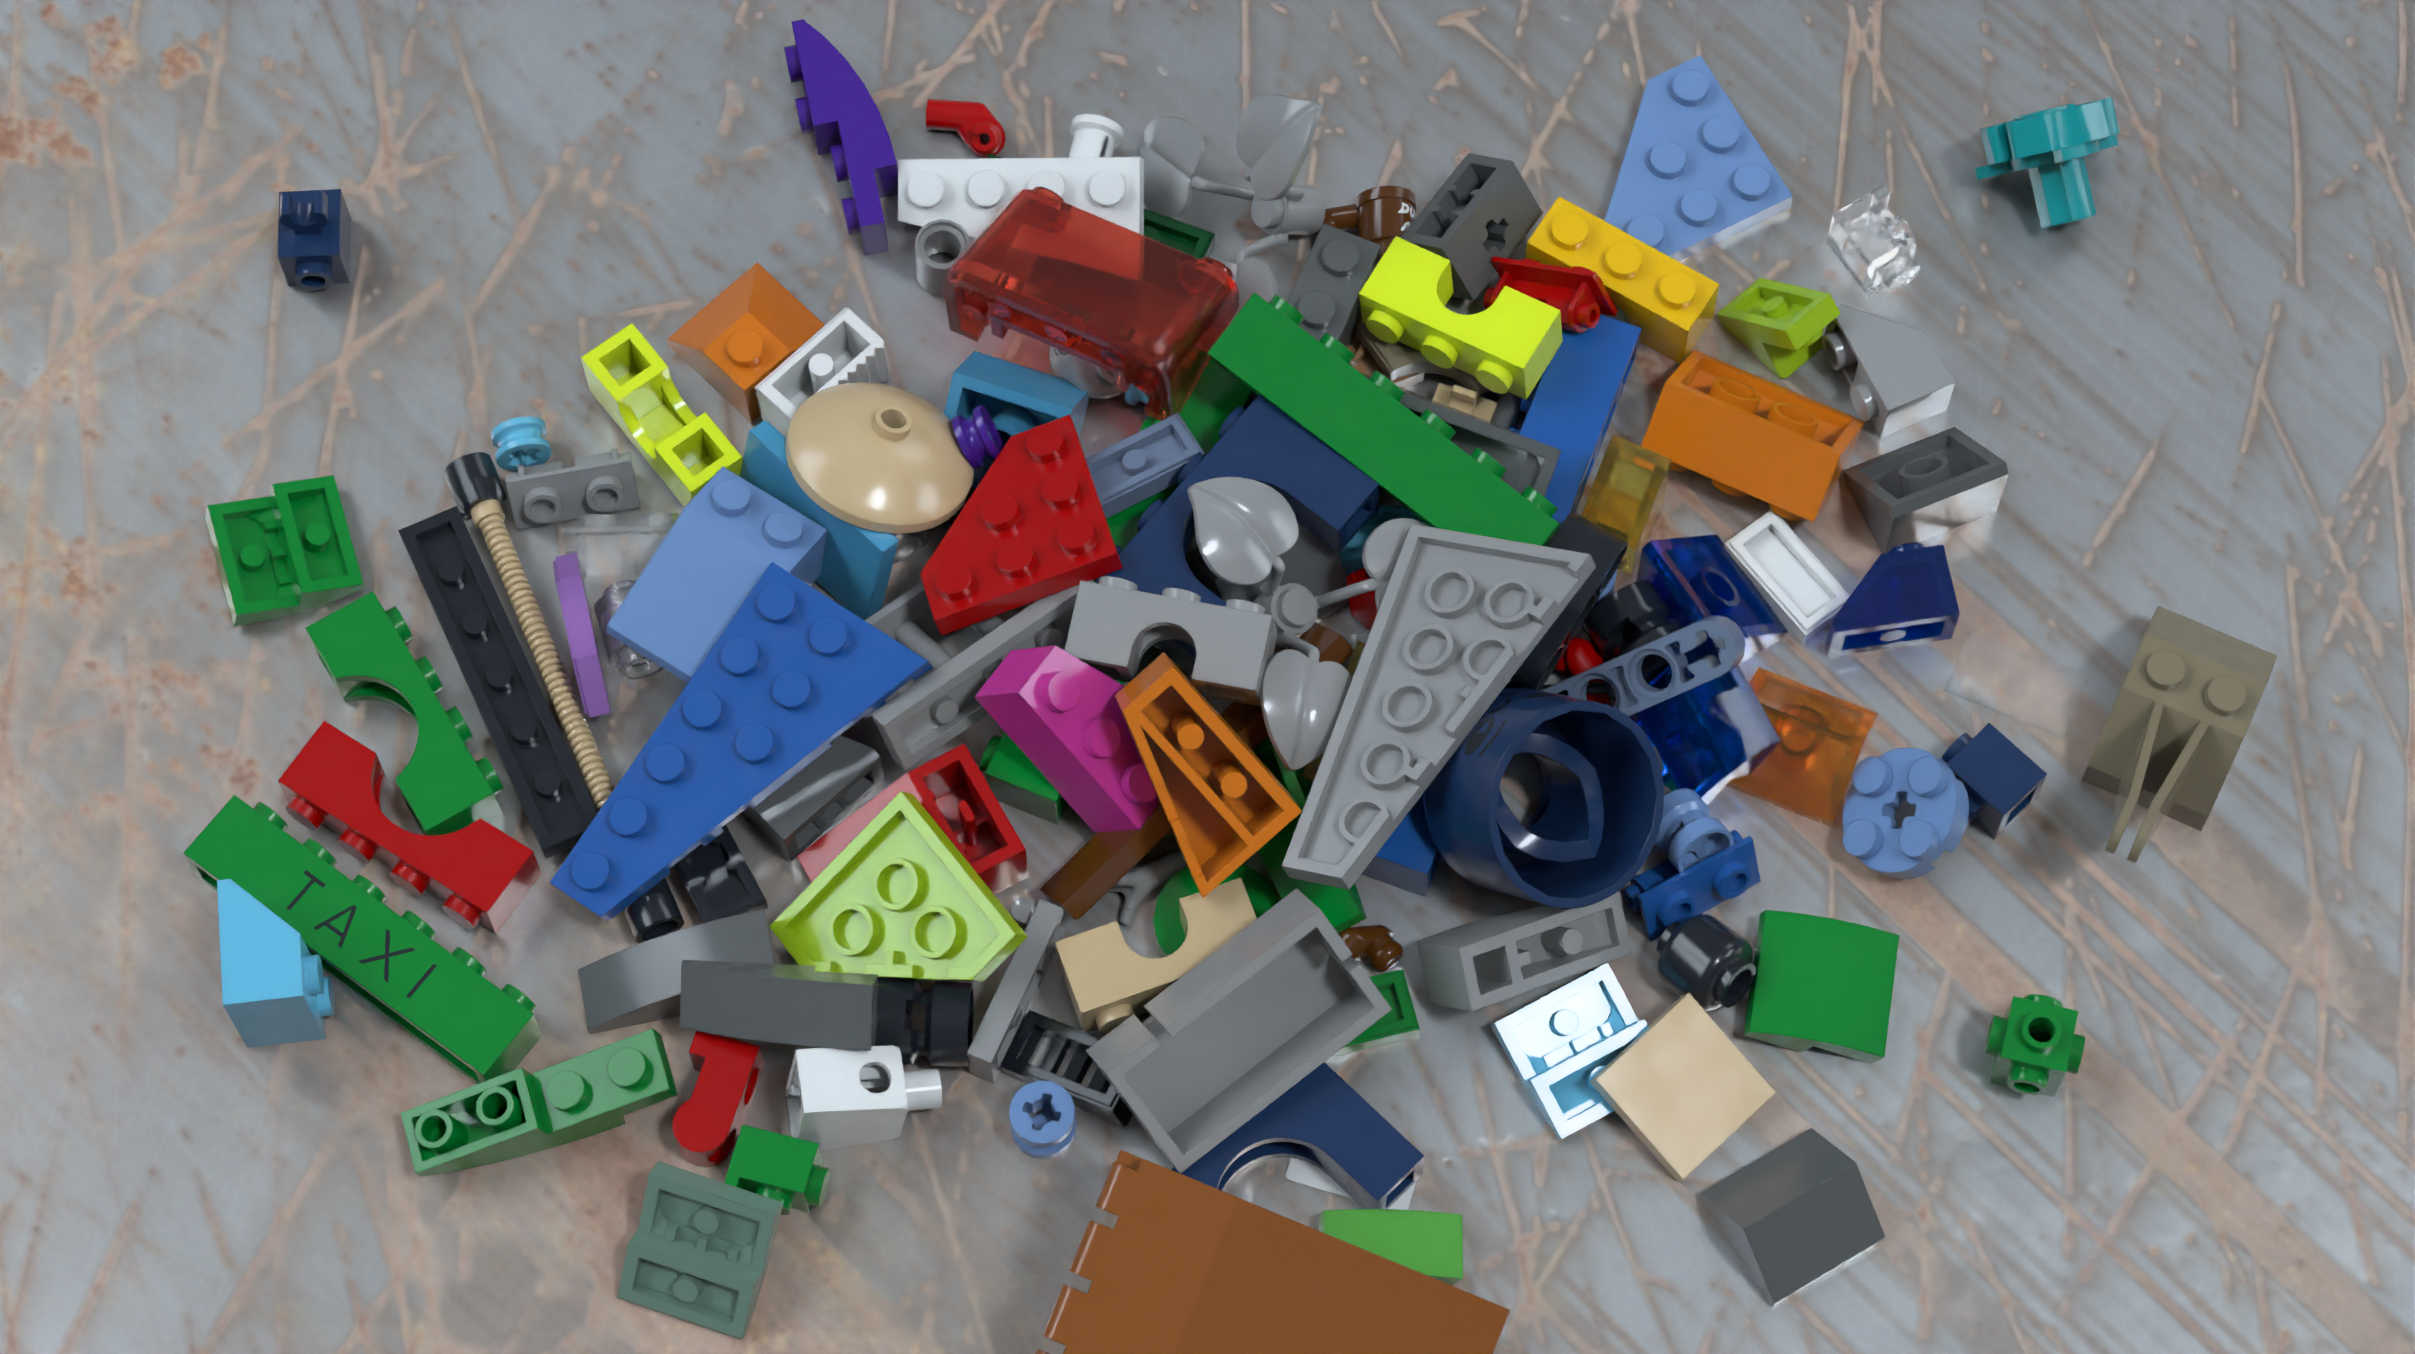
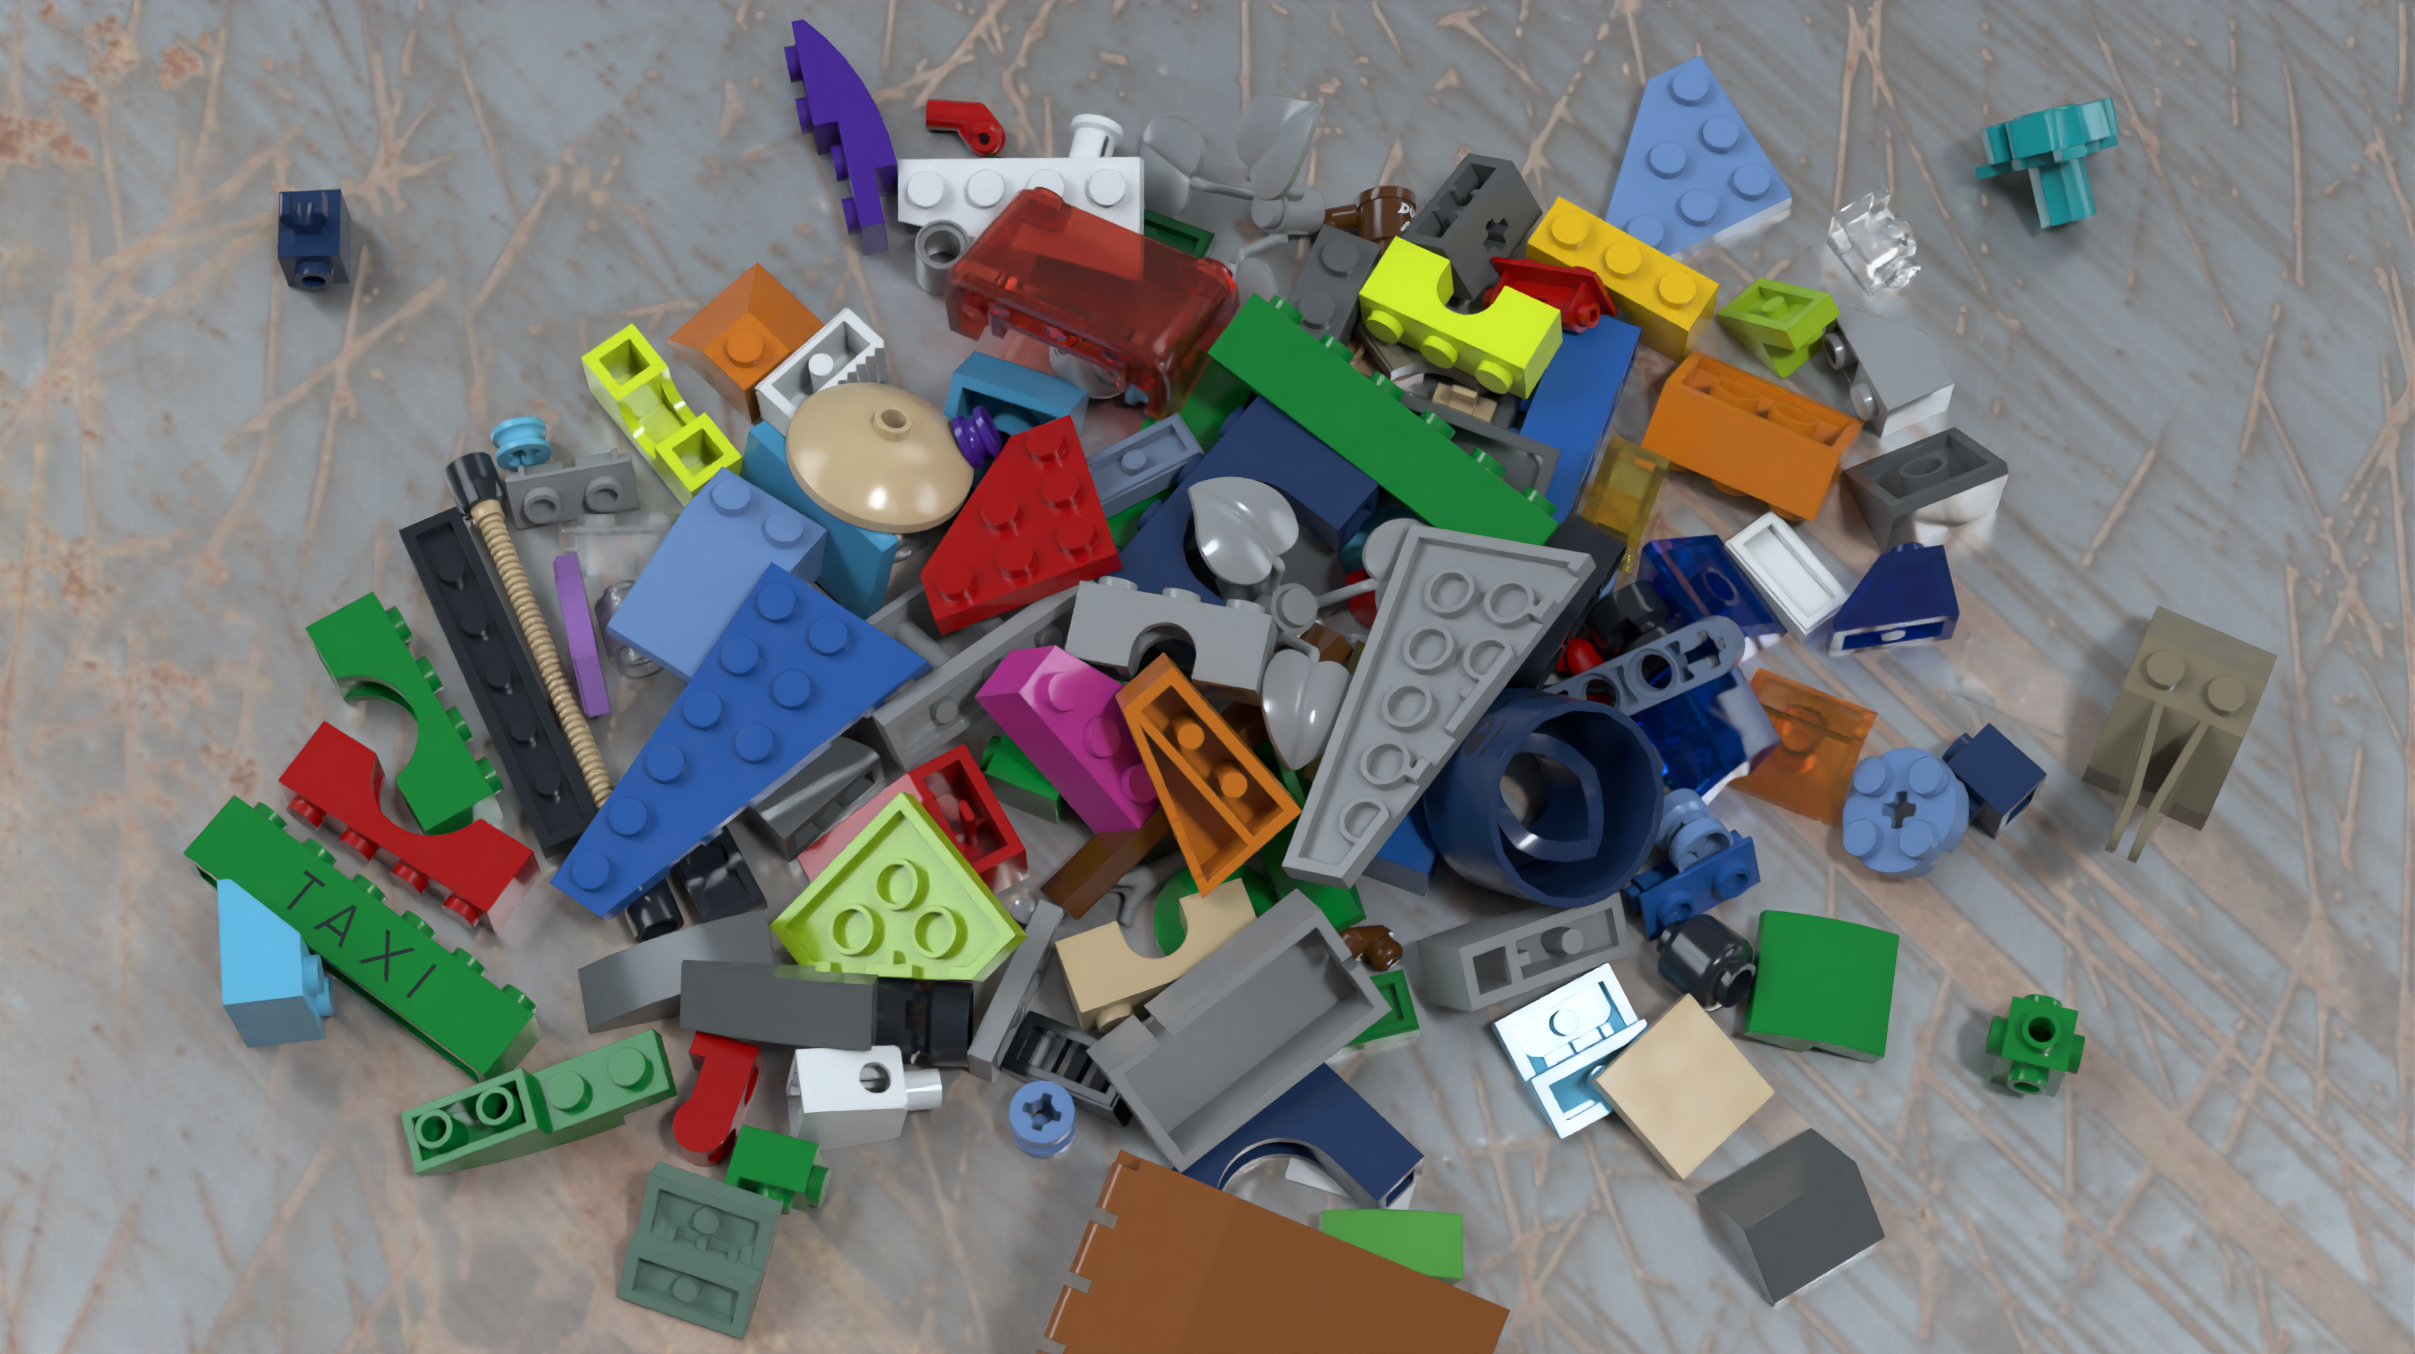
(284, 550): green slope -> none

